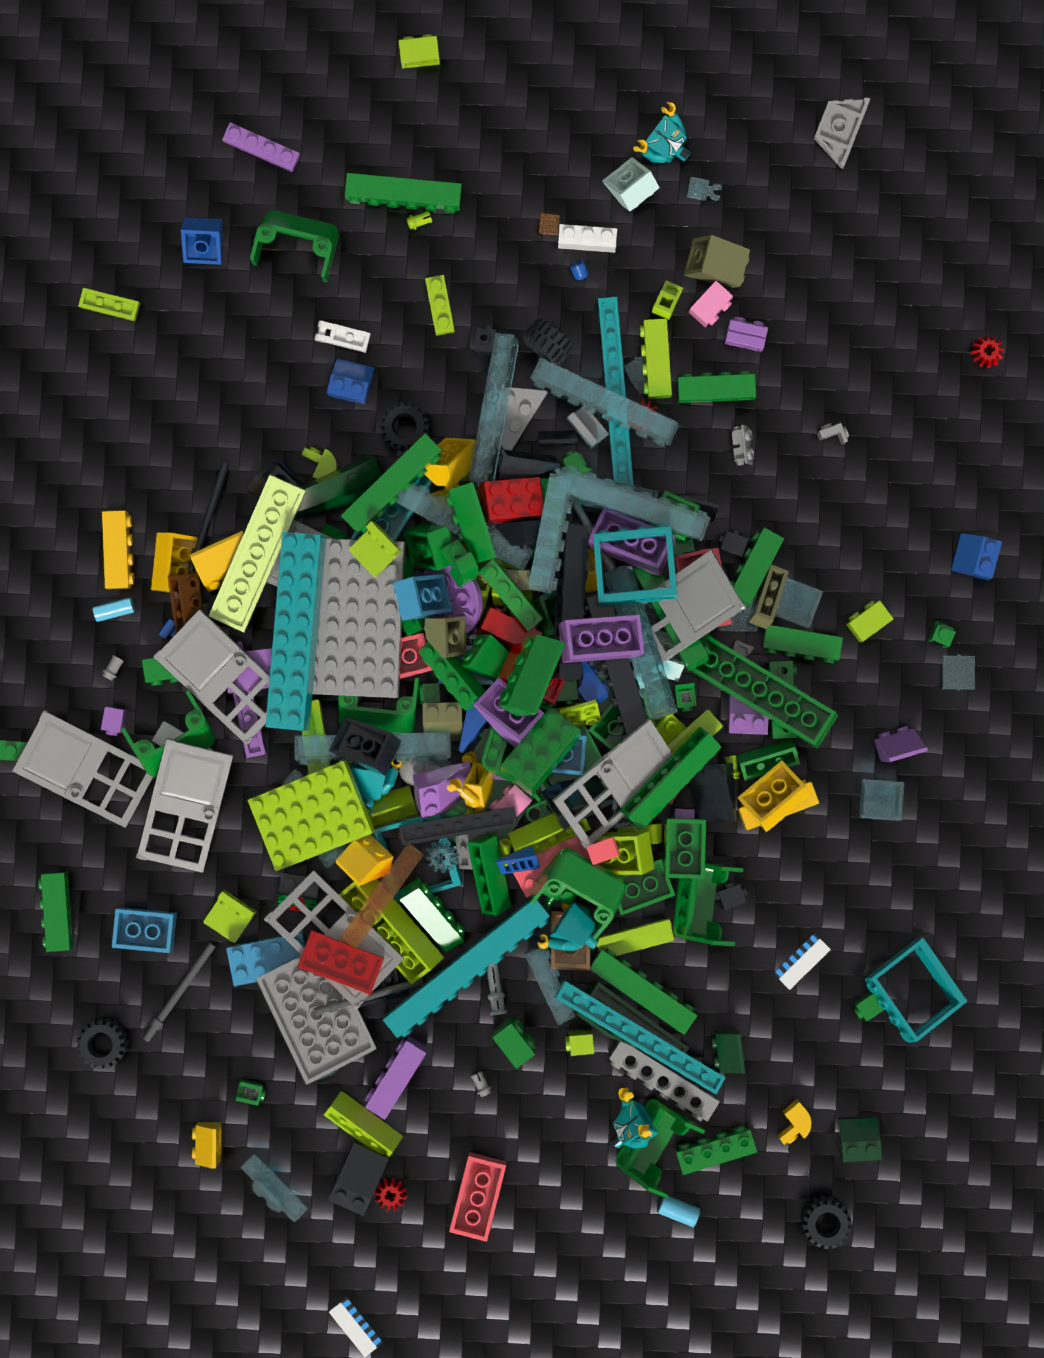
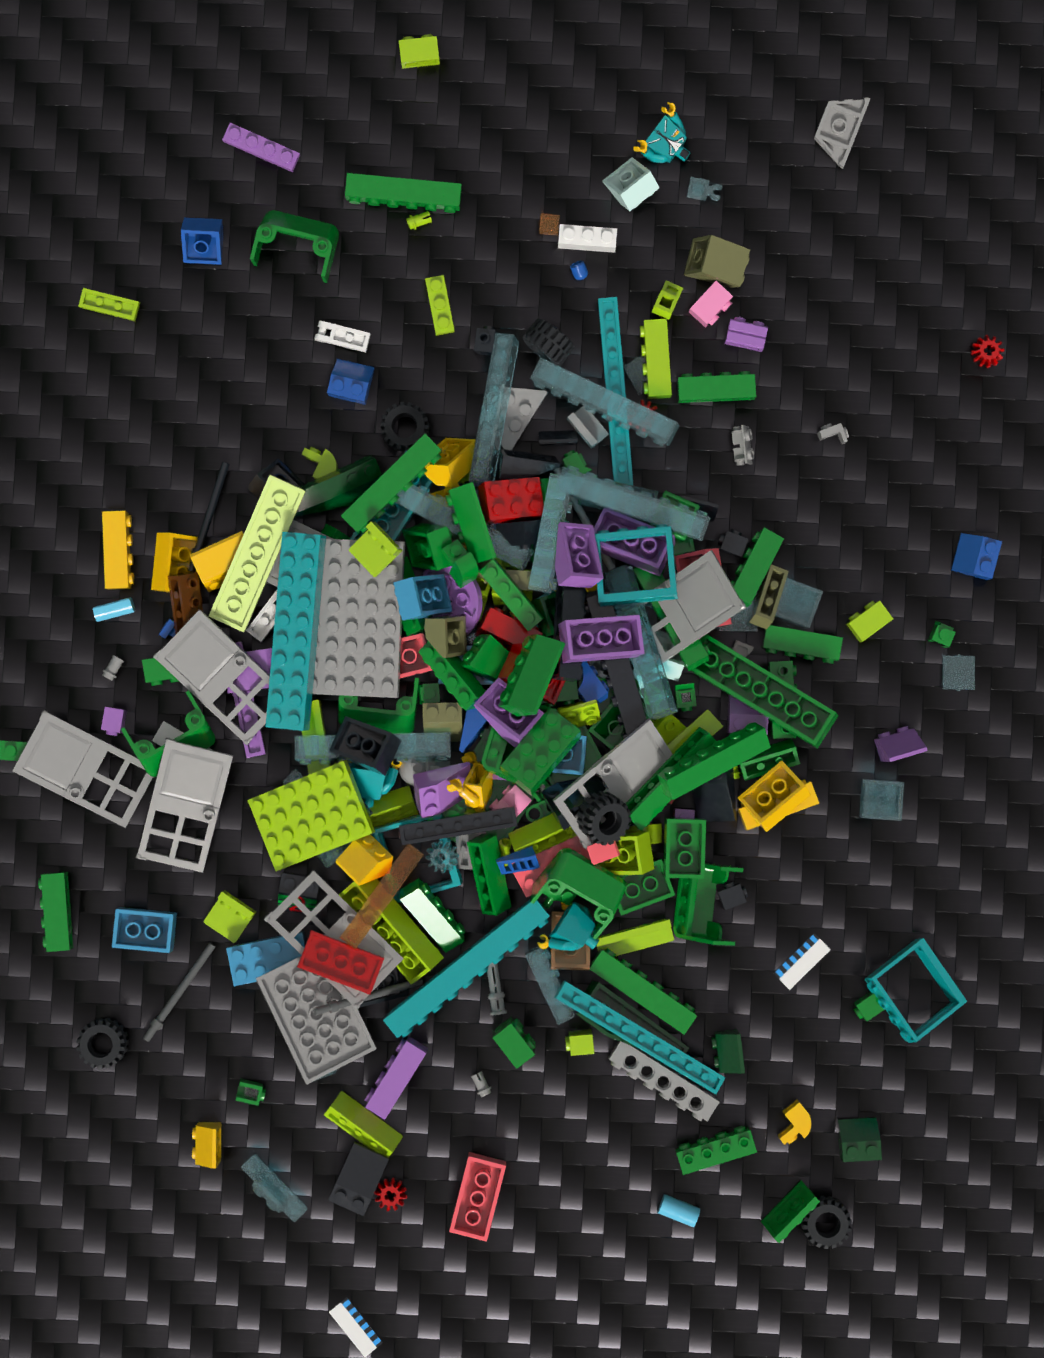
(264, 620): none -> white plate
(577, 556): none -> medium lavender slope
(612, 827): none -> black tyre
(632, 1124): teal torso -> none
(641, 1162): green windscreen -> none
(713, 760): none -> green brick
(790, 1211): none -> green plate

